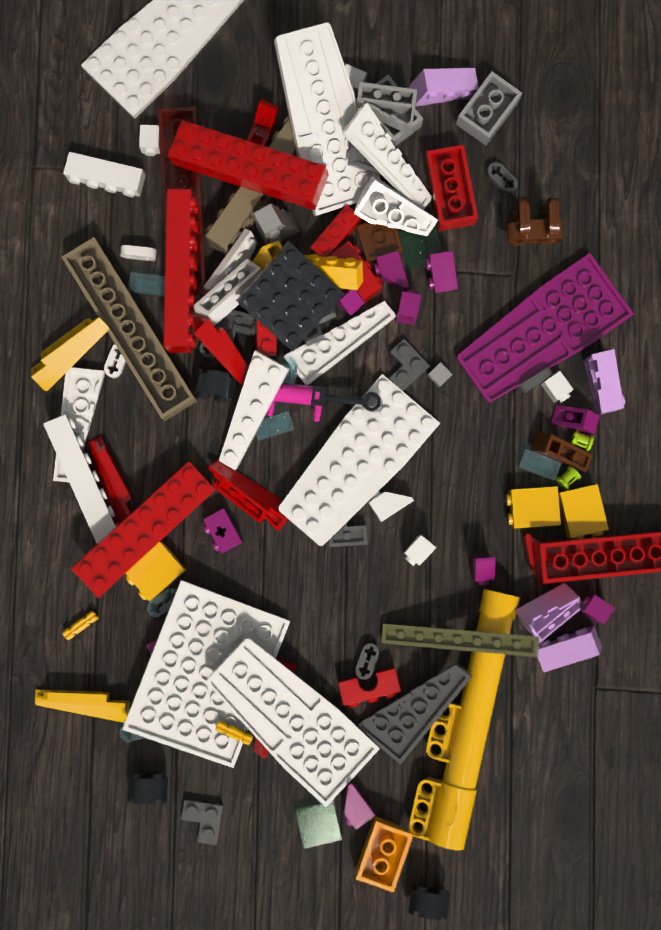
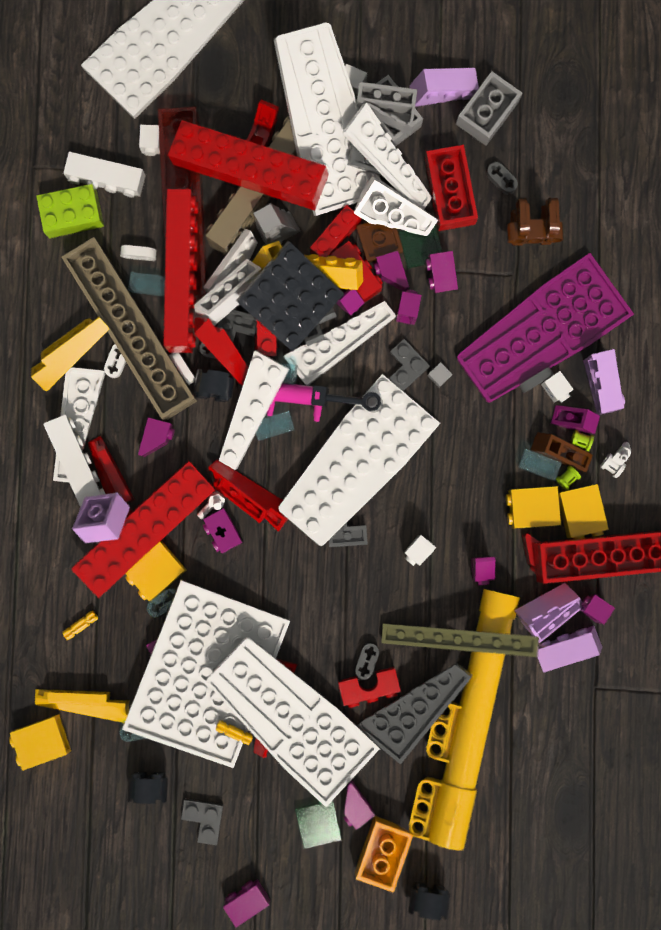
(40, 742): none -> yellow brick
(70, 211): none -> lime brick
(101, 518): none -> lavender brick
(155, 436): none -> magenta slope
(182, 367): none -> white beam
(215, 501): none -> white piece
(246, 902): none -> magenta brick
(388, 503): white slope -> none
(615, 463): none -> white piece

